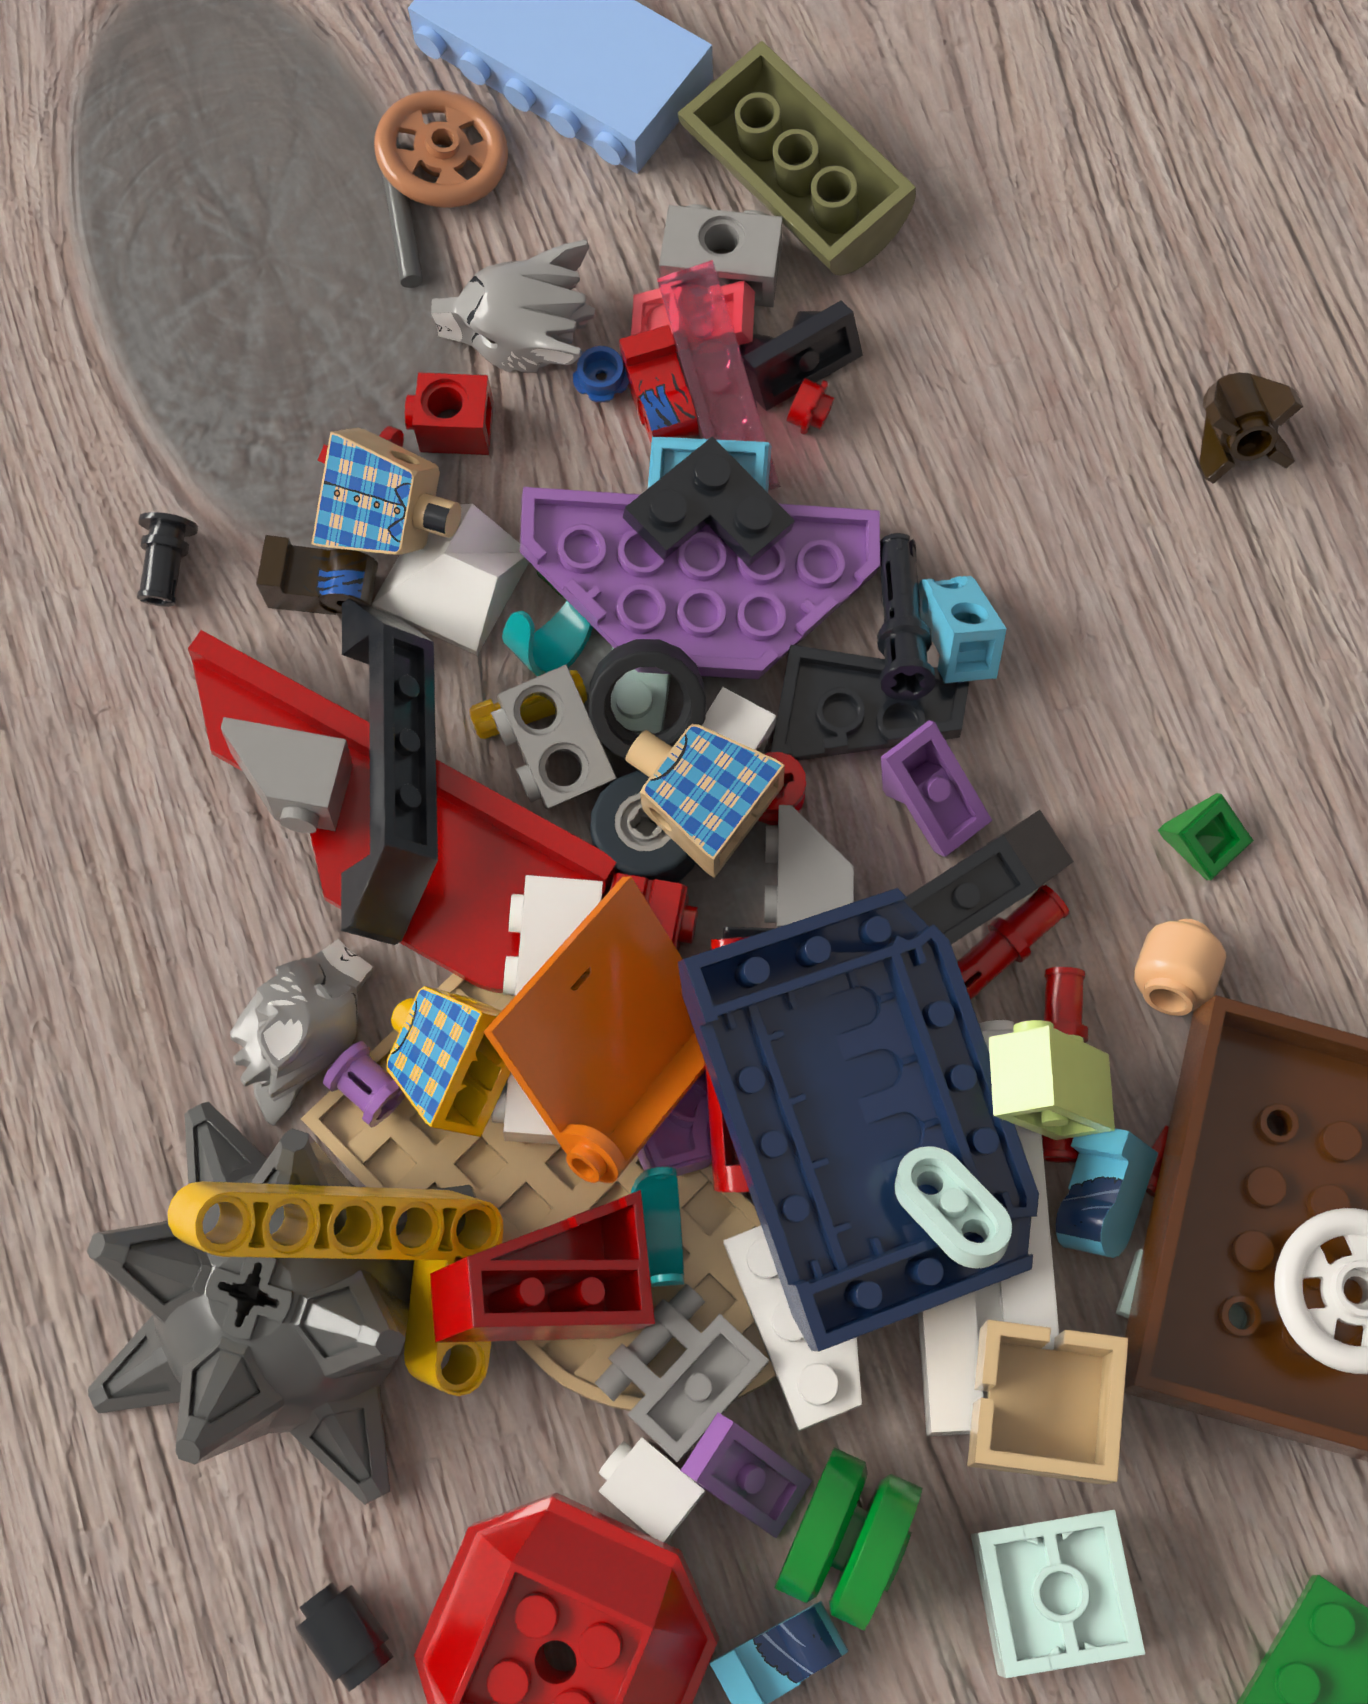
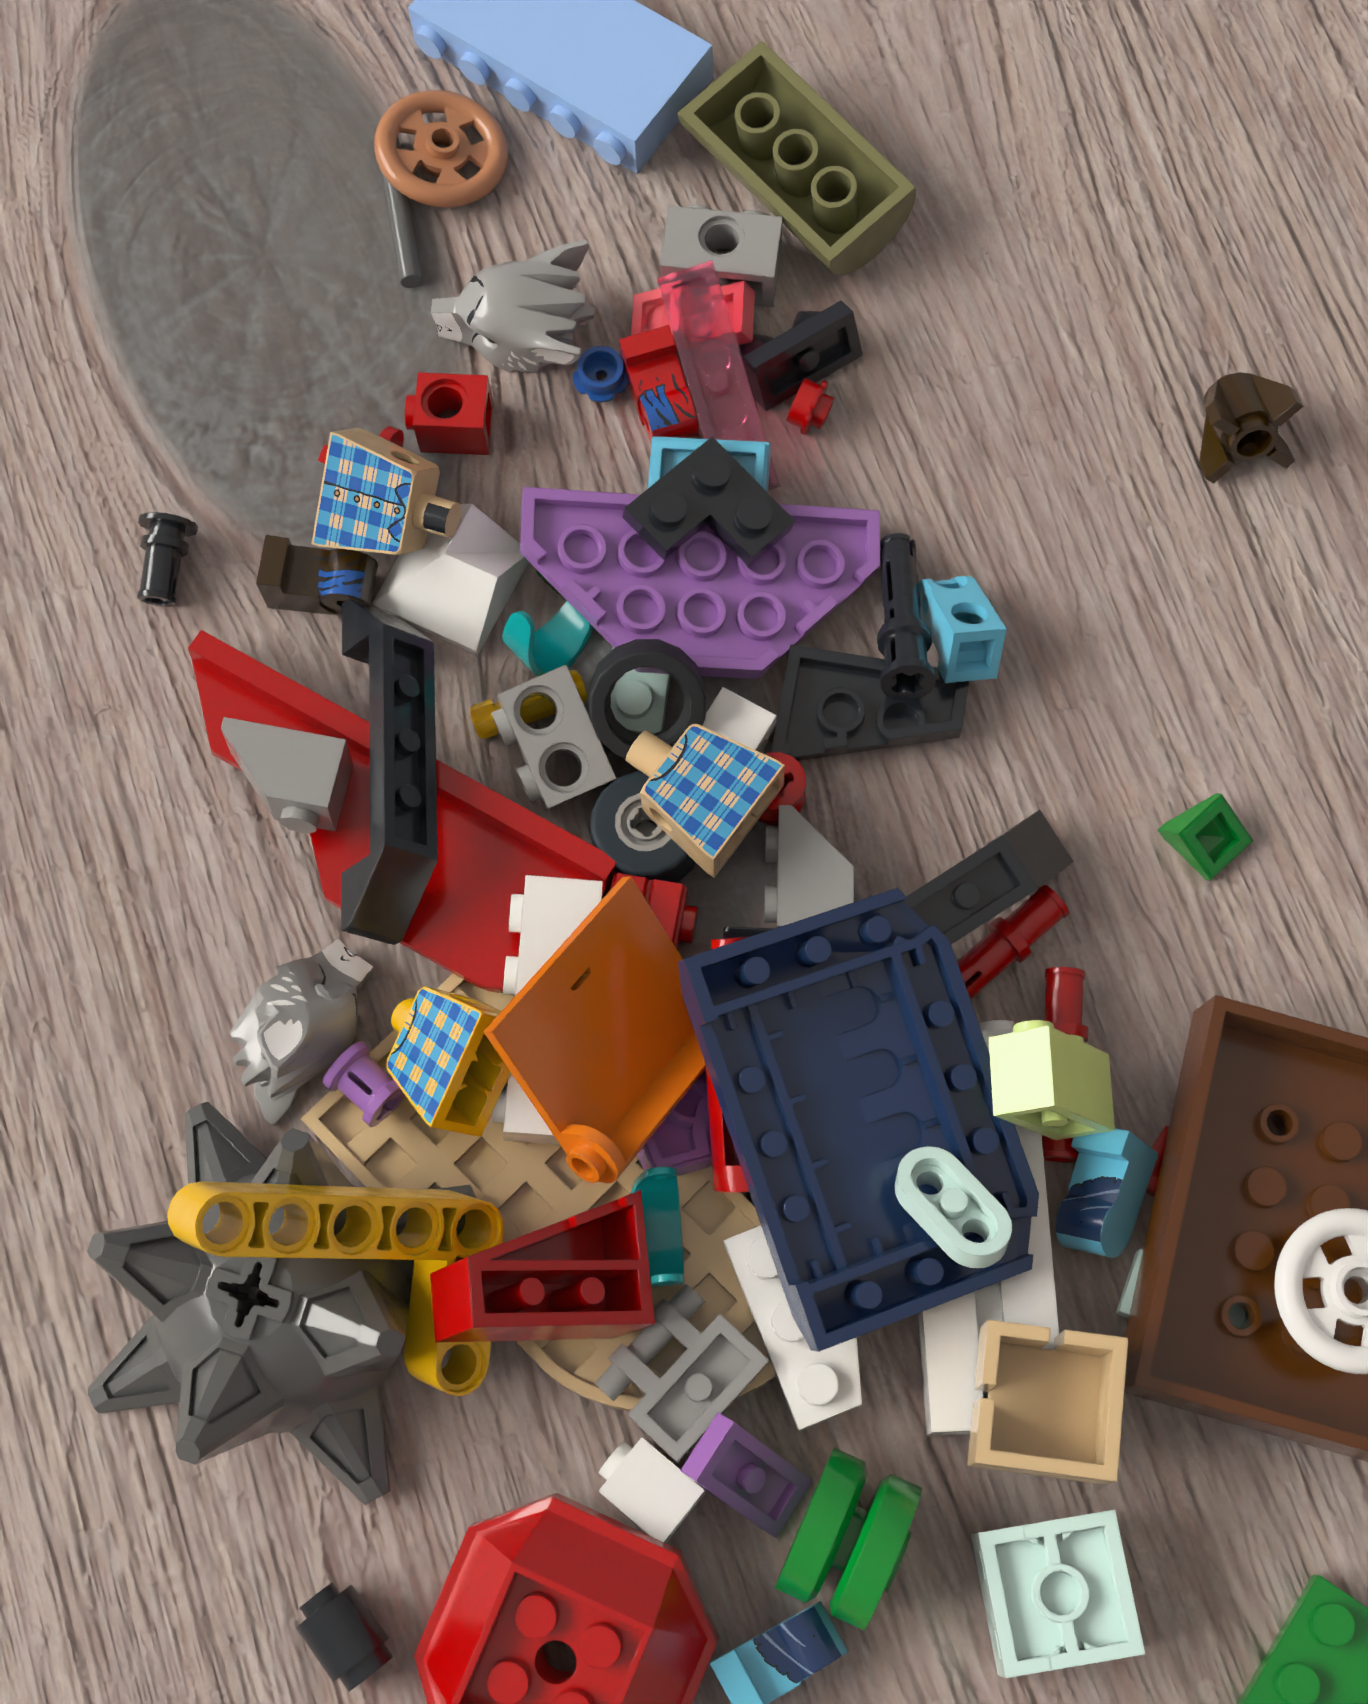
(934, 789): medium lavender slope -> none
(1179, 966): light nougat head -> none

